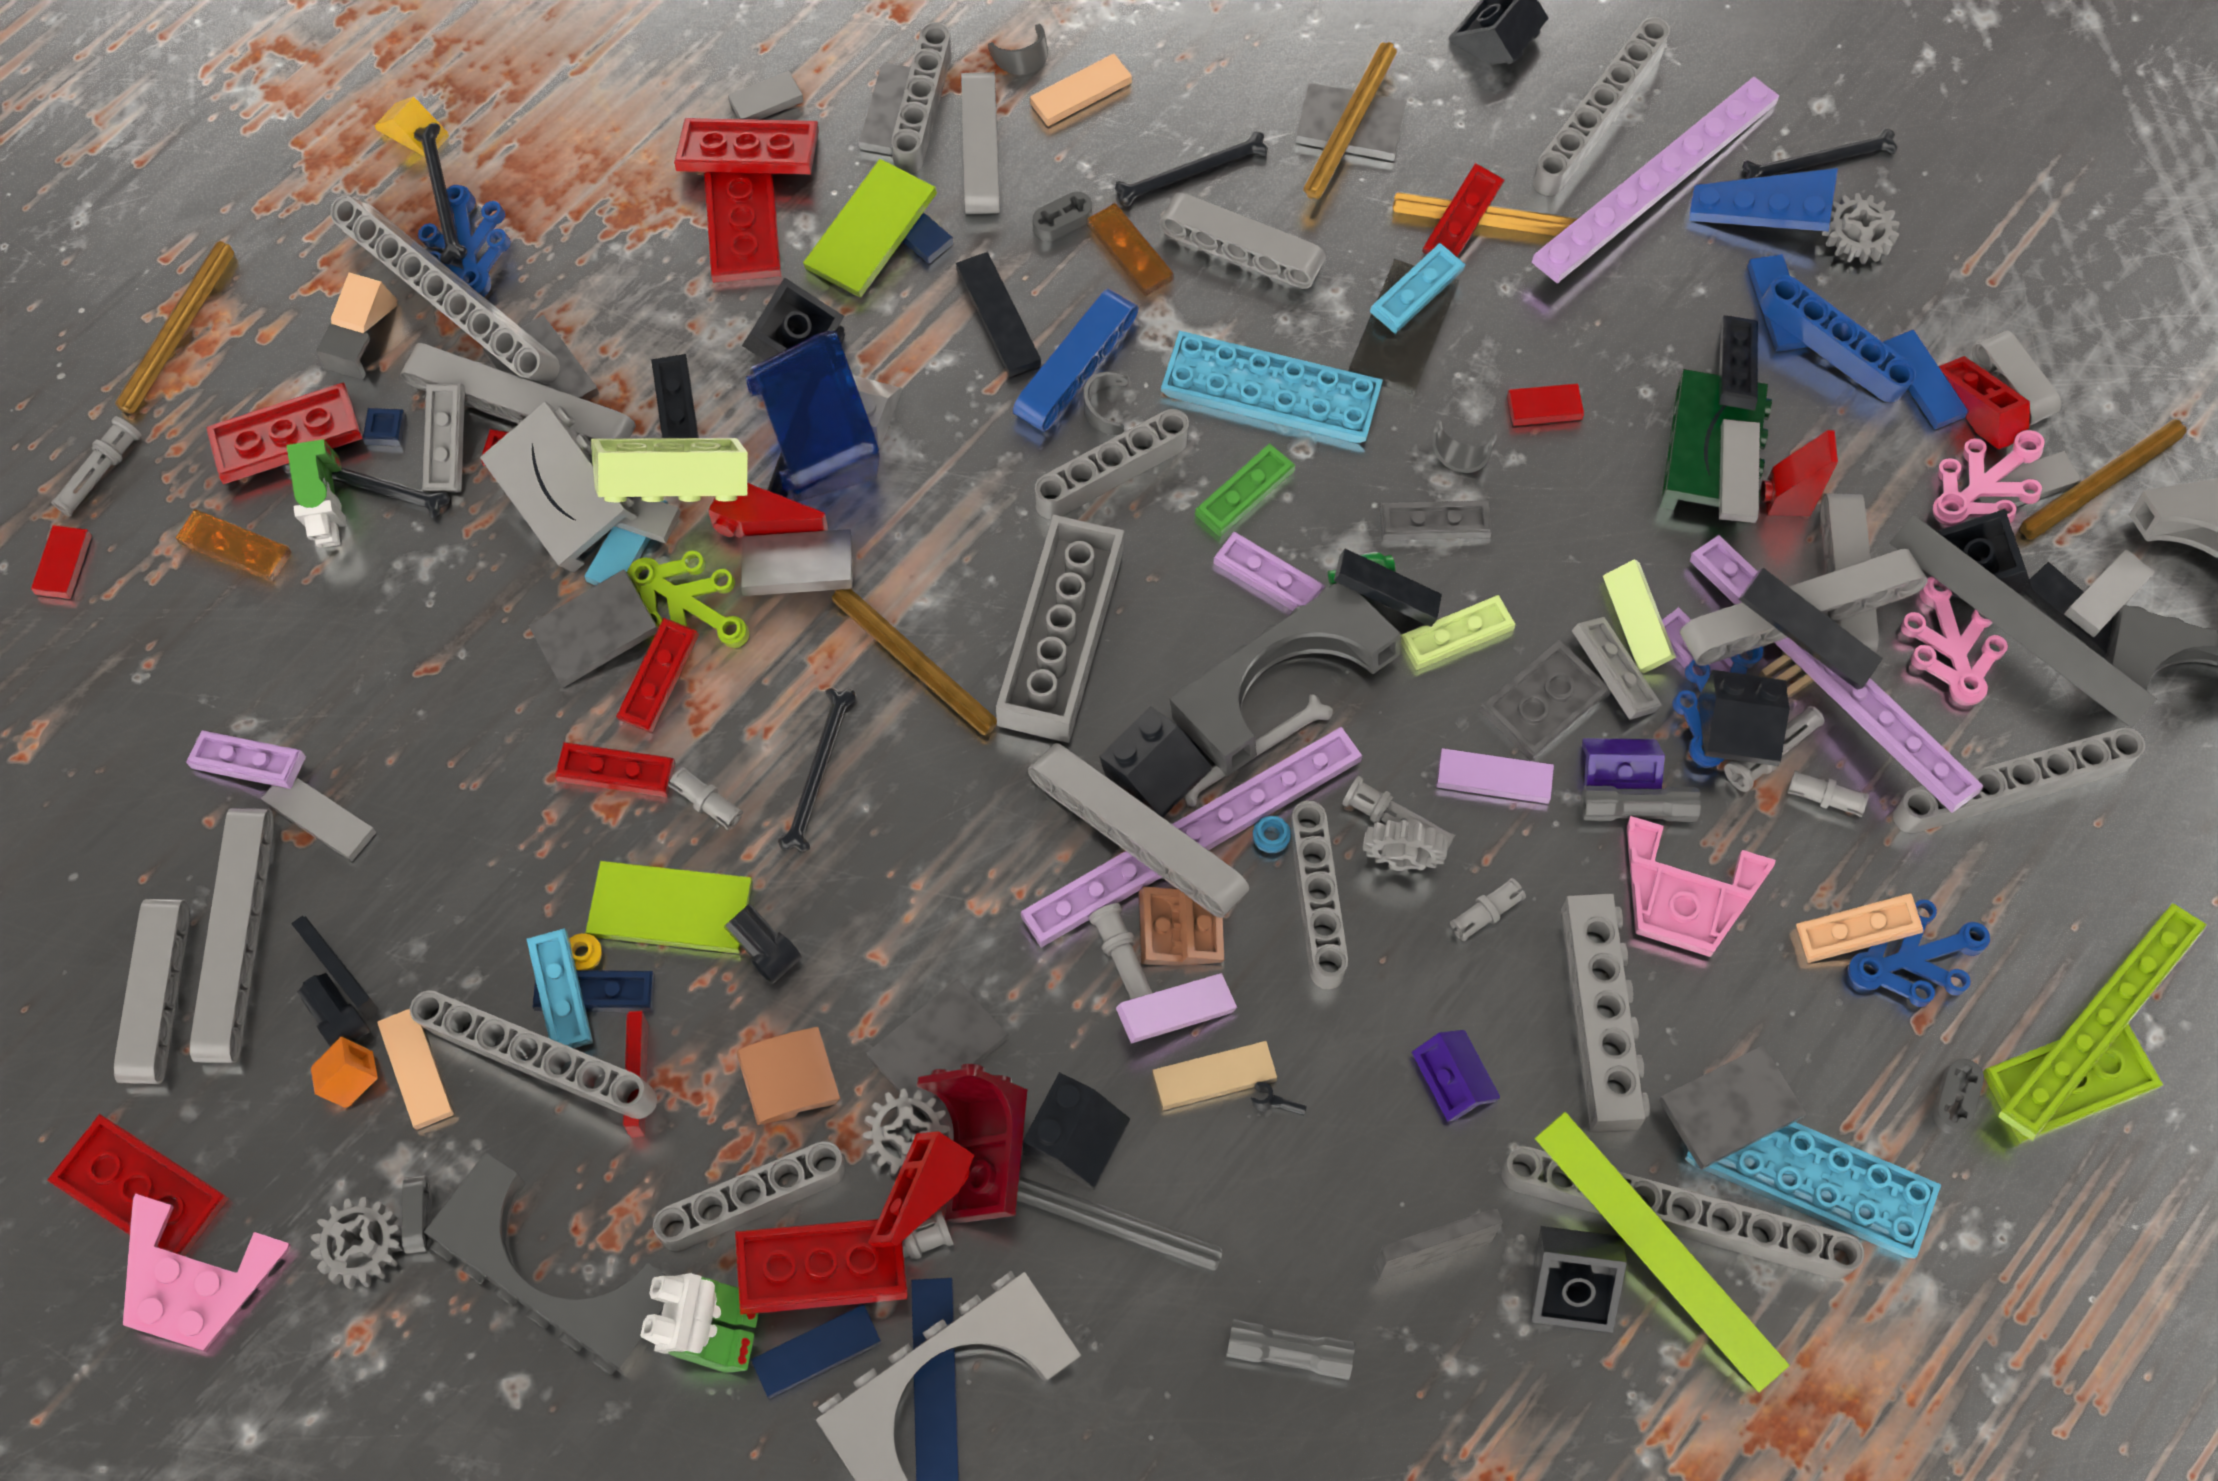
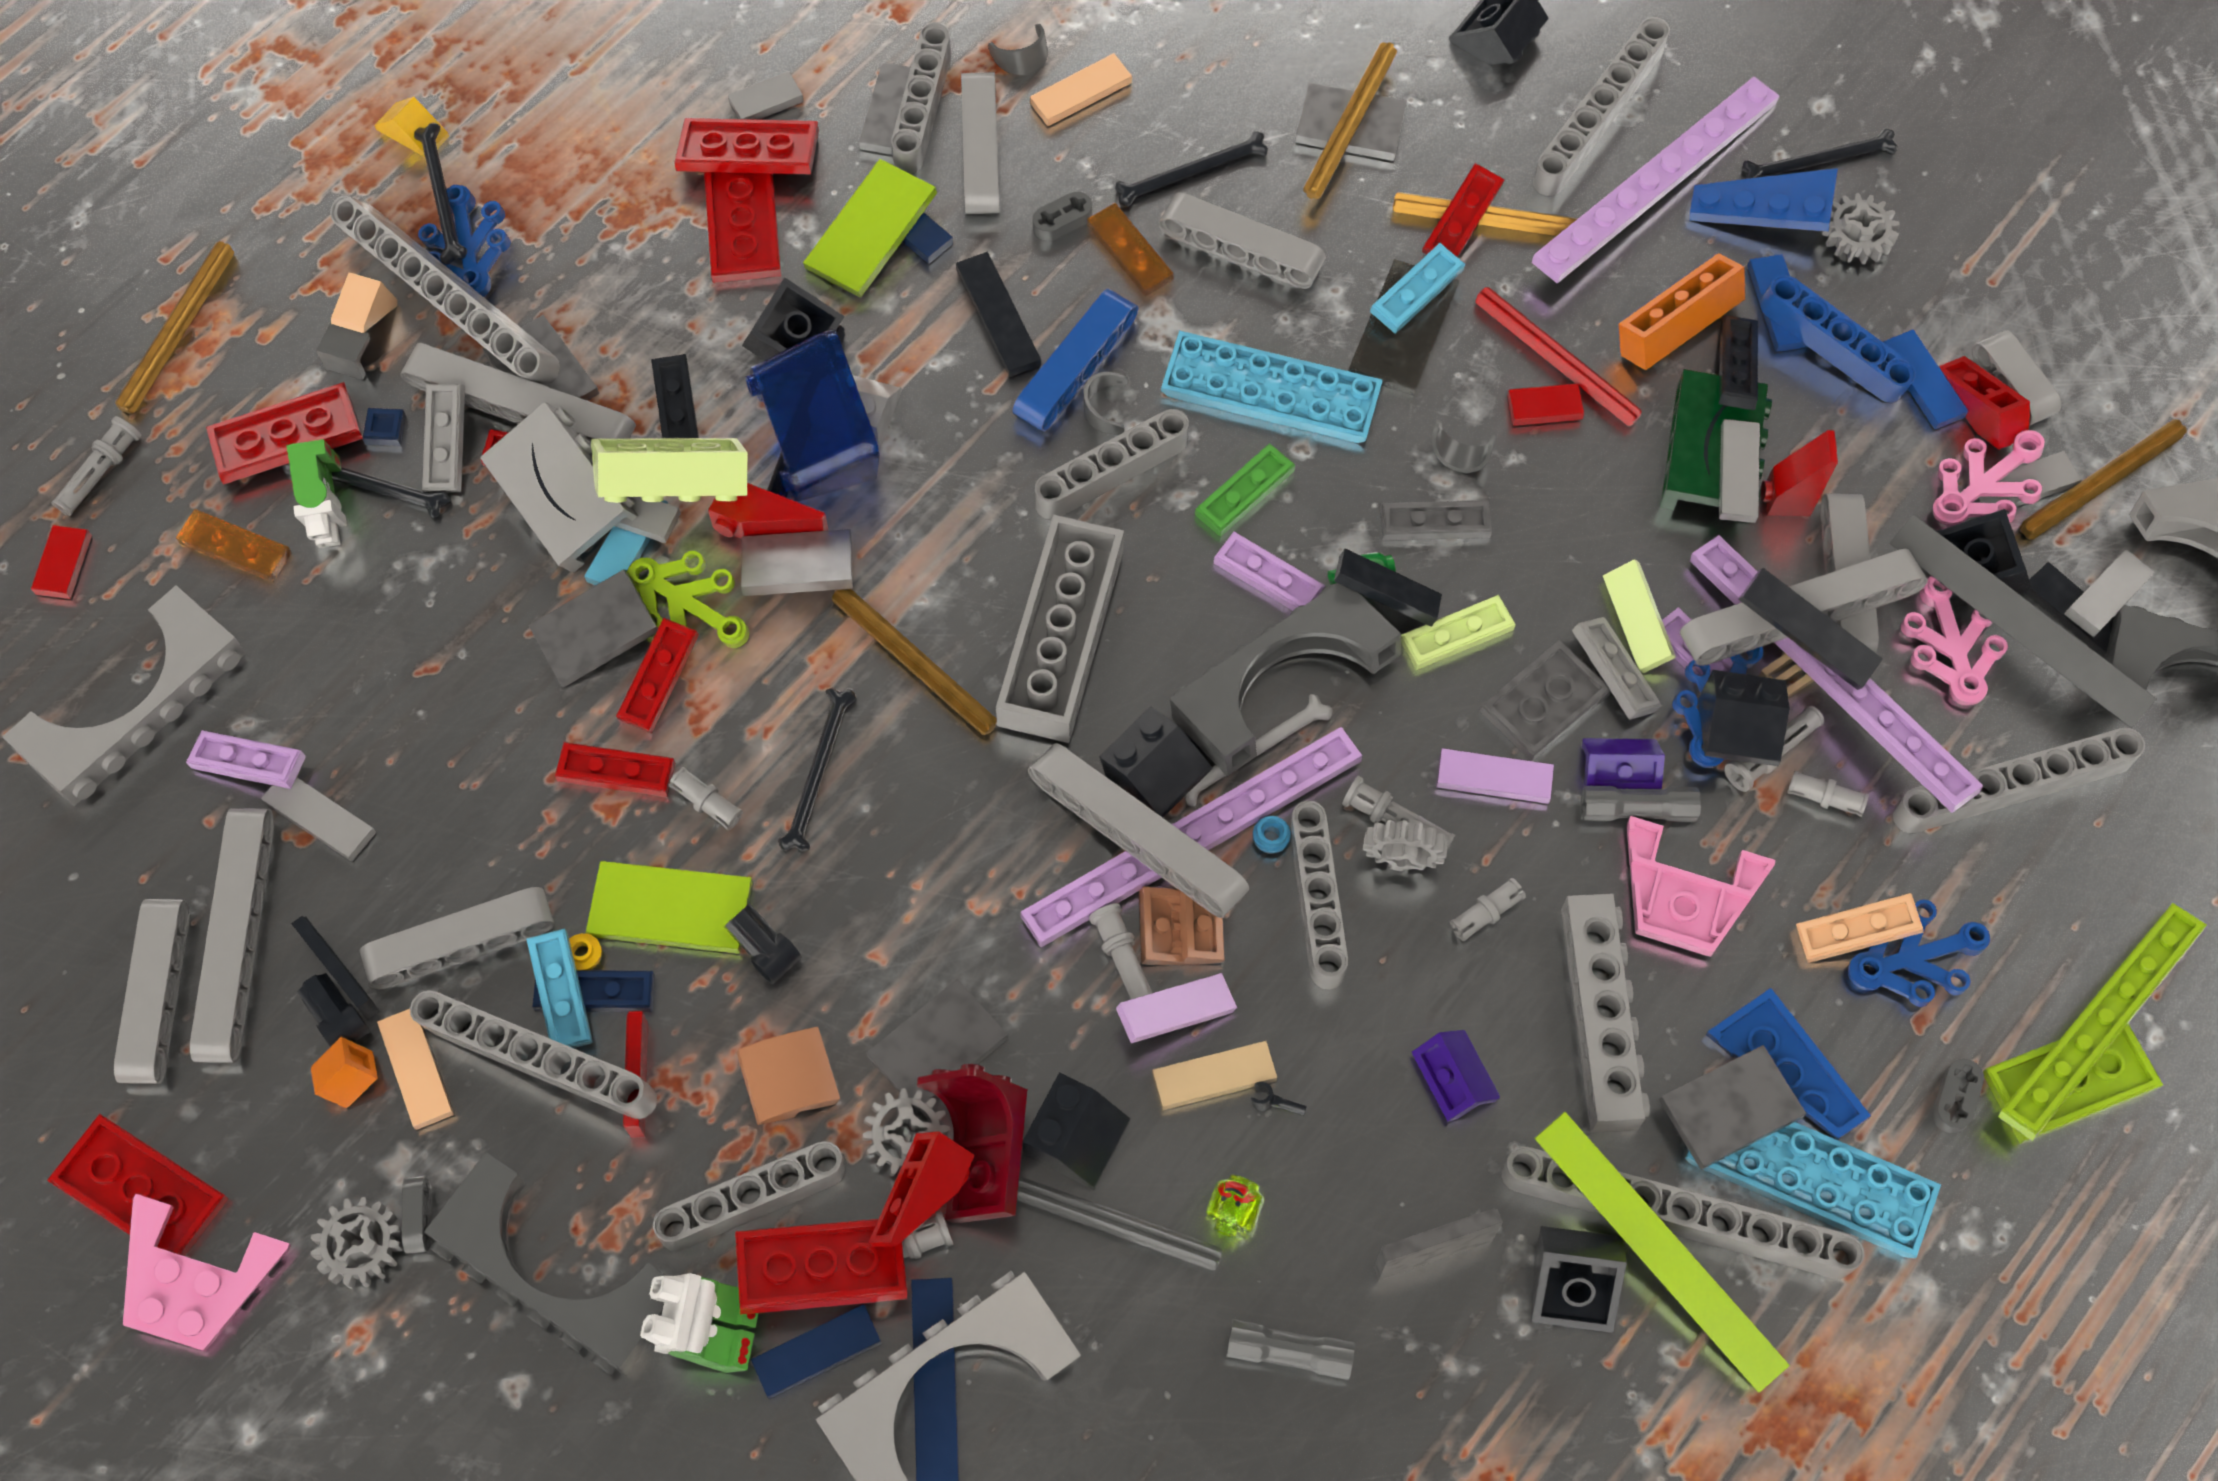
(81, 758): none -> light grey arch
(456, 938): none -> light grey beam
(1235, 1206): none -> clear neon green head
(1558, 356): none -> axle
(1682, 311): none -> orange brick
(1802, 1064): none -> blue wing

